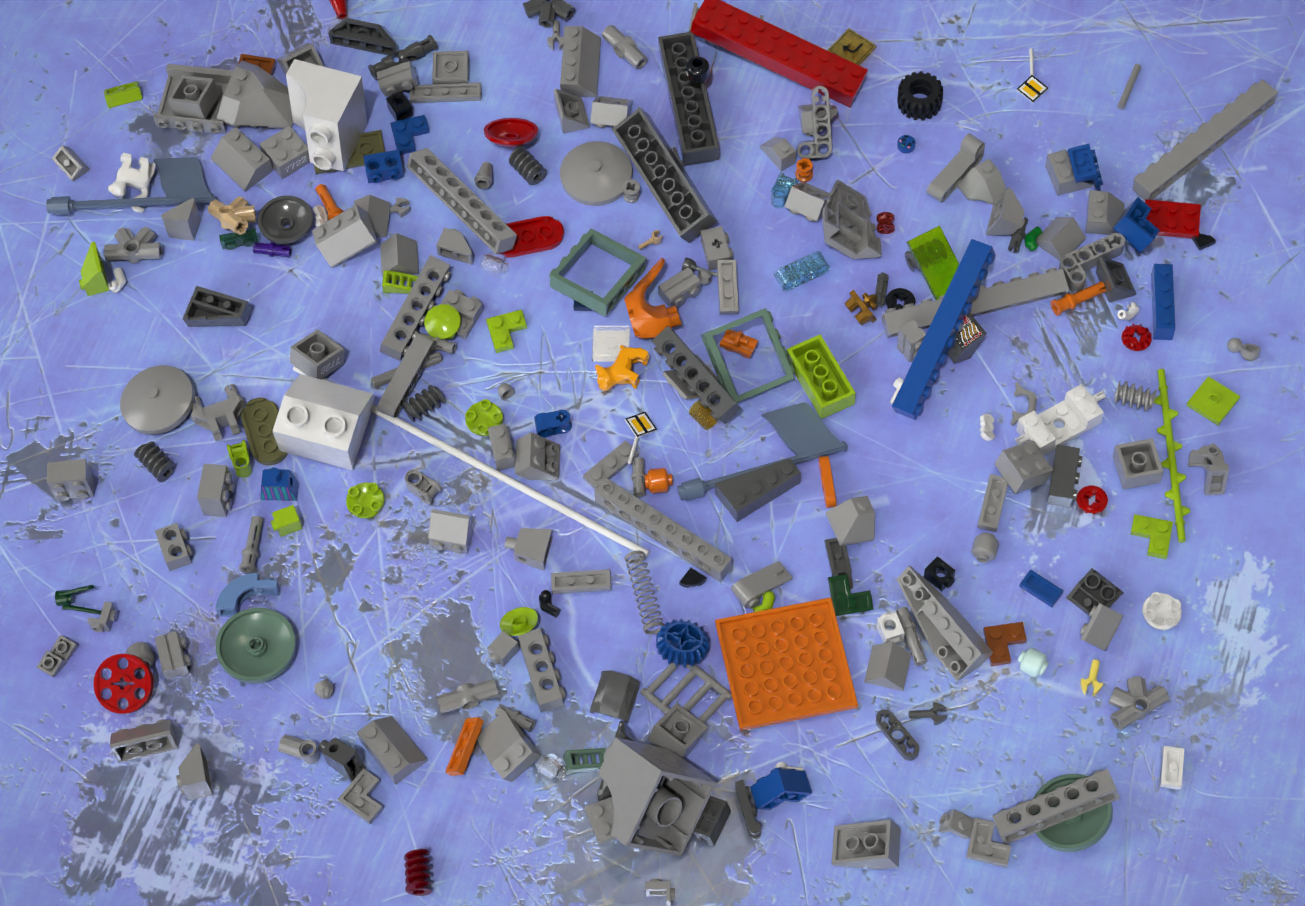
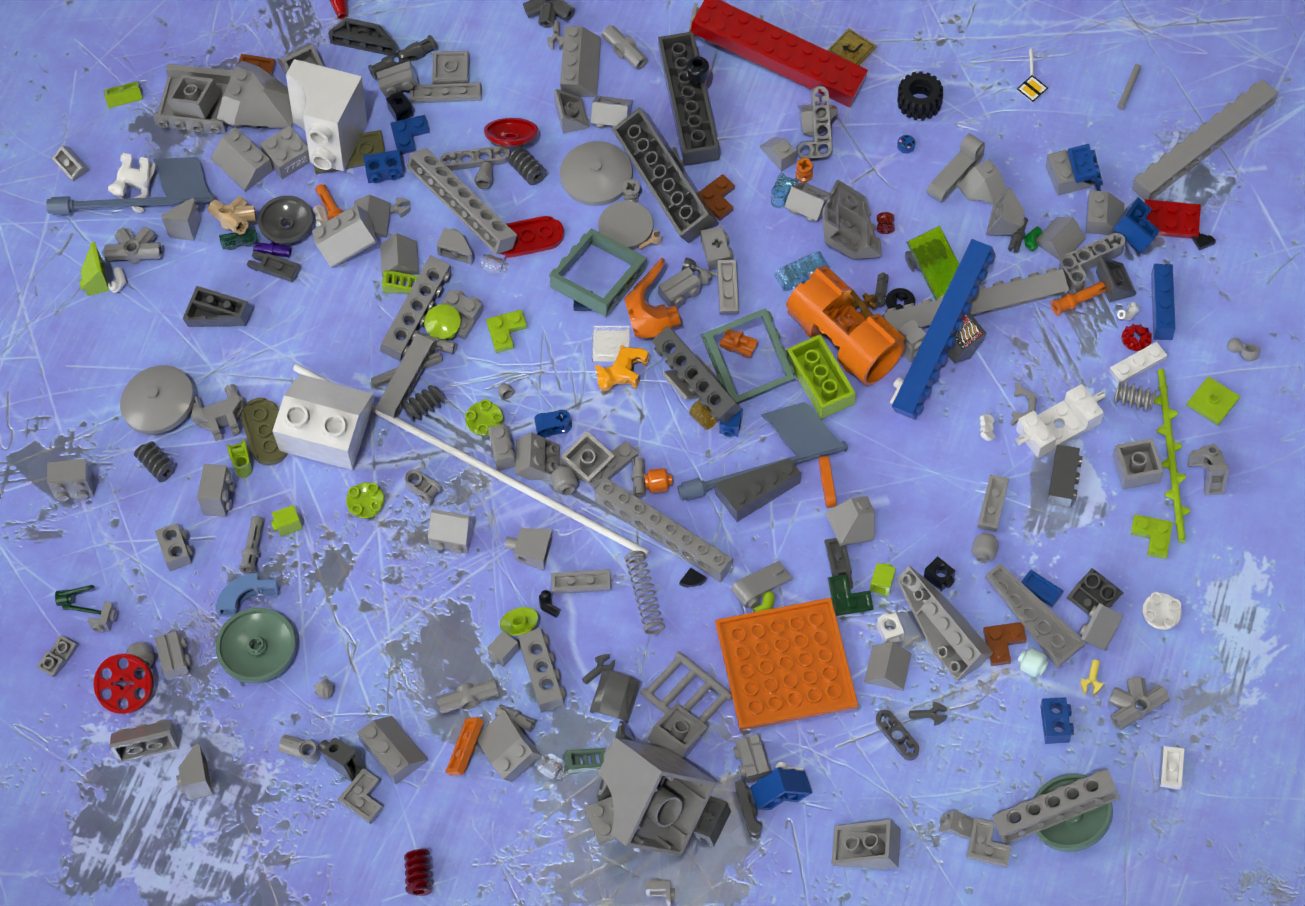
(274, 266): none -> dark grey hinge
(279, 485): blue torso -> none
(316, 355): light grey brick -> none
(474, 154): none -> light grey beam
(564, 480): none -> light grey head
(586, 457): none -> light grey slope
(599, 668): none -> dark grey bar
(626, 223): none -> light grey tile
(640, 425): piece -> none
(694, 641): blue gear -> none
(714, 196): none -> dark orange plate
(733, 426): none -> blue brick
(752, 758): none -> light grey brick
(866, 346): none -> orange cylinder
(882, 579): none -> lime brick
(911, 636): light grey pin -> none
(1023, 467): light grey brick -> none
(1041, 622): none -> light grey wing
(1052, 720): none -> blue brick
(1087, 493): red gear -> none
(1138, 363): none -> white plate

